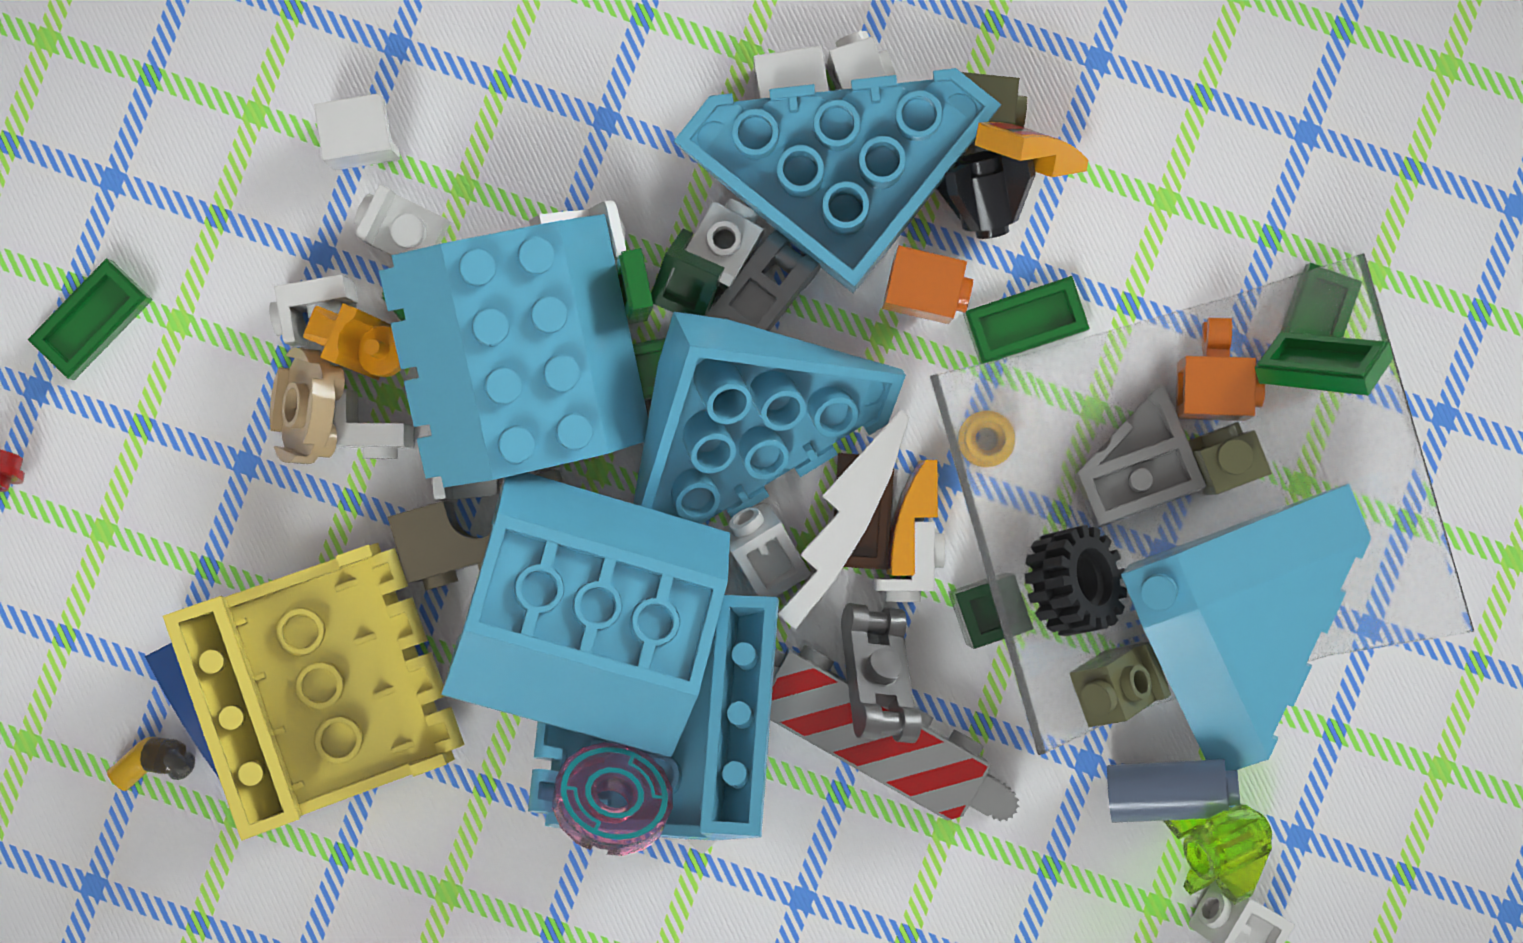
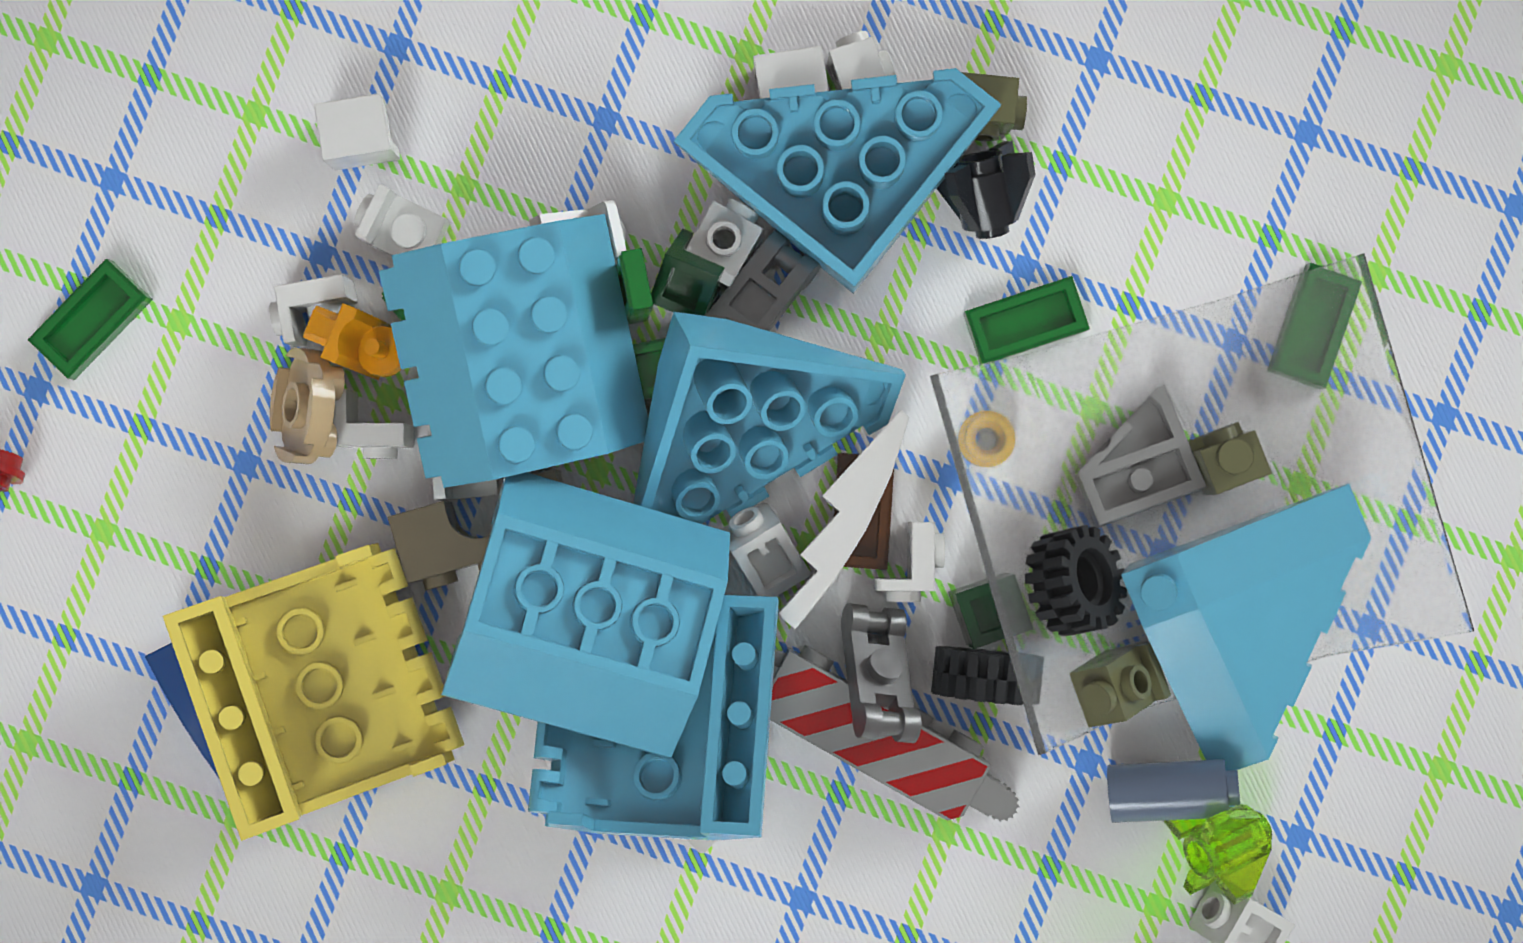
(154, 756): clear smoke arm -> none
(618, 770): tile -> none
(917, 500): light orange slope -> none
(927, 285): orange brick -> none
(974, 675): none -> black tyre
(1050, 154): light orange slope -> none
(1215, 383): orange brick -> none
(1324, 363): green tile -> none

